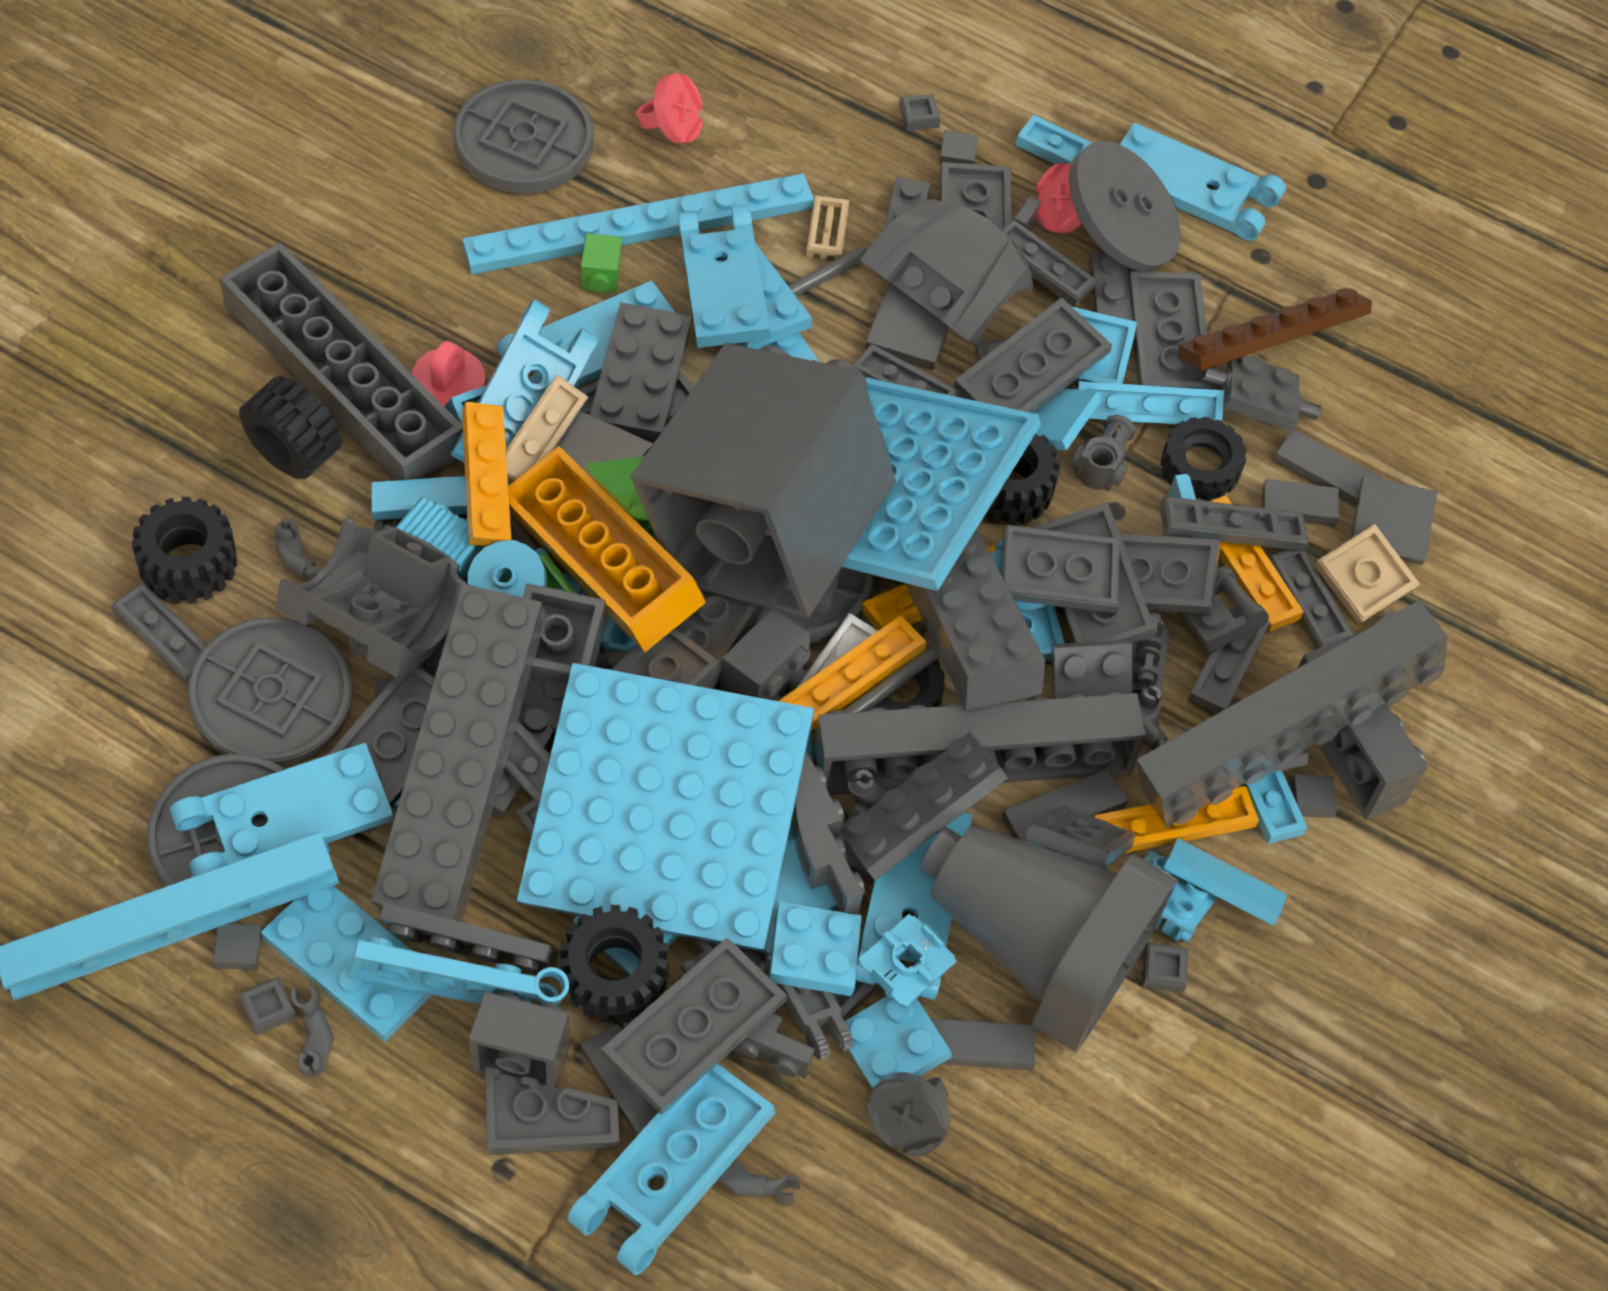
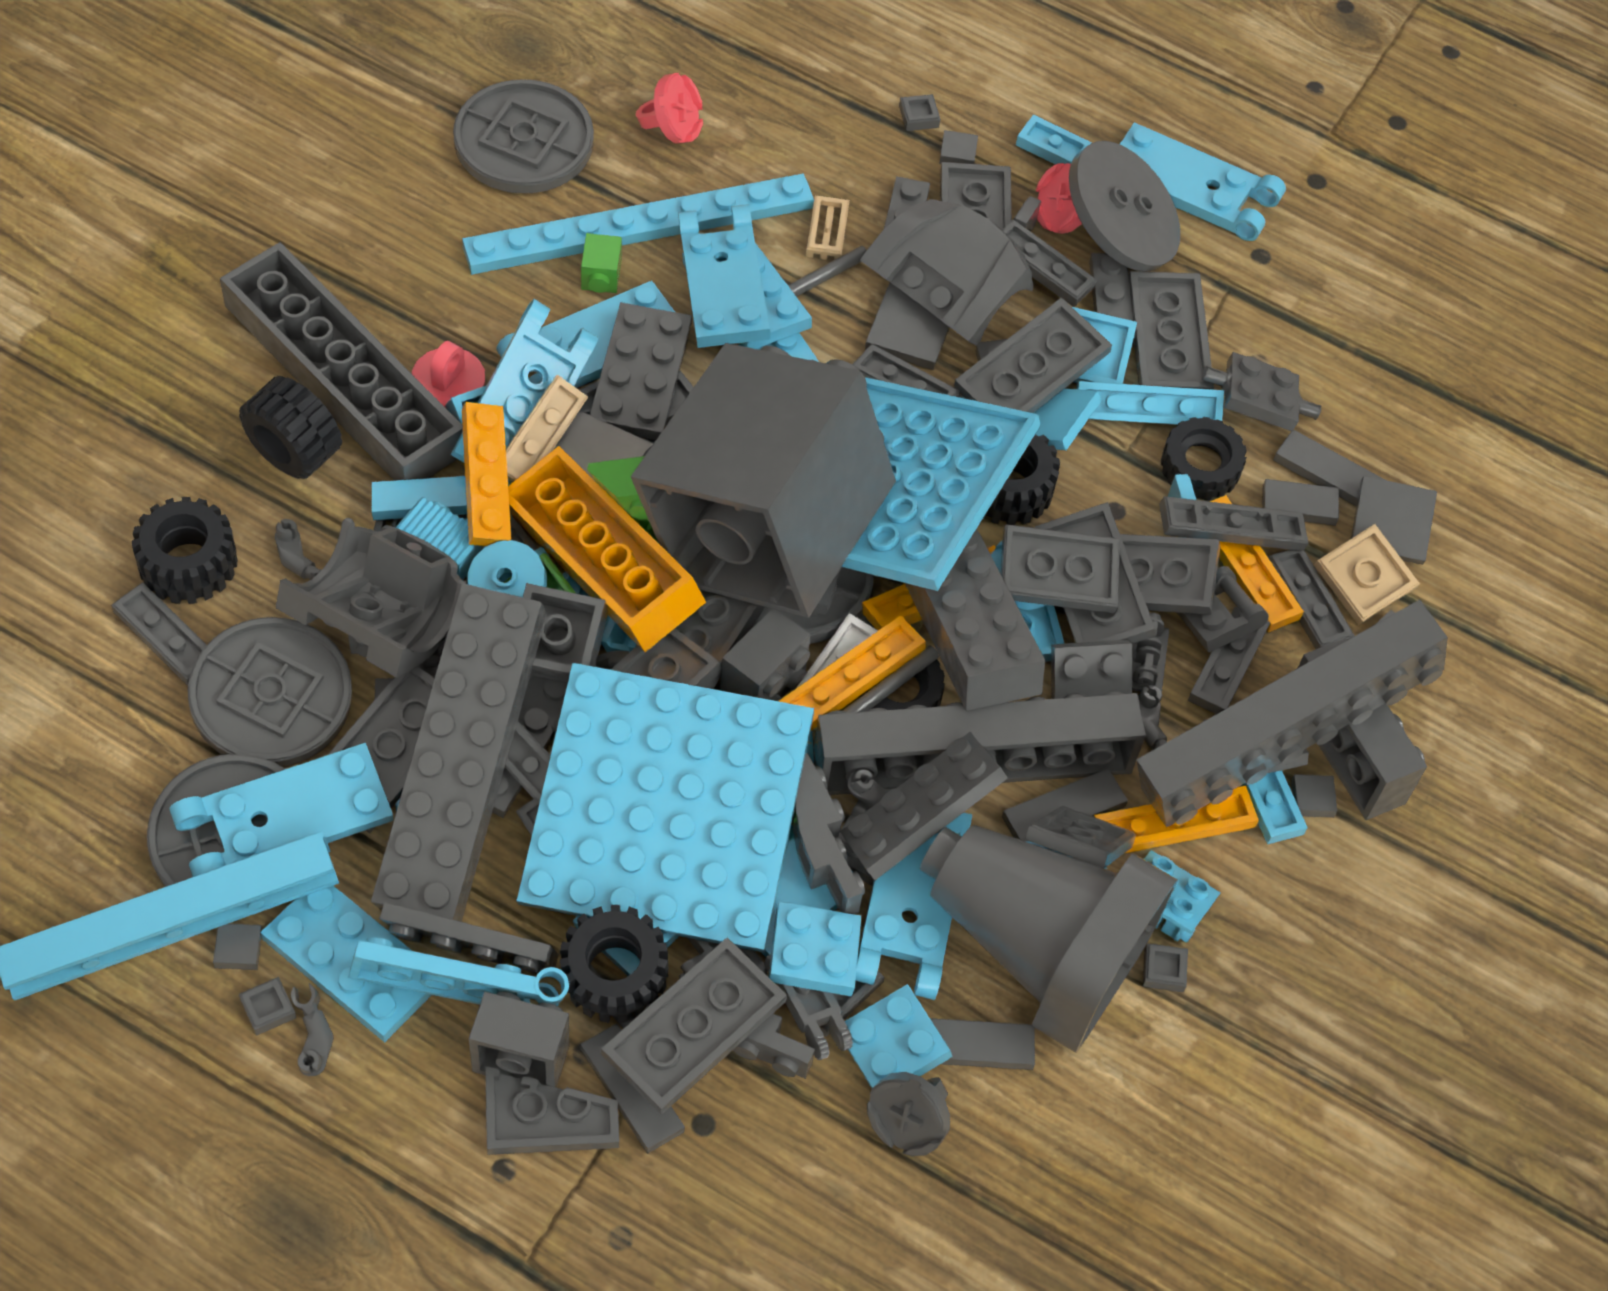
(684, 1147): medium azure hinge -> none
(743, 1183): dark grey arm -> none
(911, 938): medium azure piece -> none
(1101, 461): dark grey connector -> none
(1225, 882): medium azure tile -> none
(1274, 329): reddish brown plate -> none

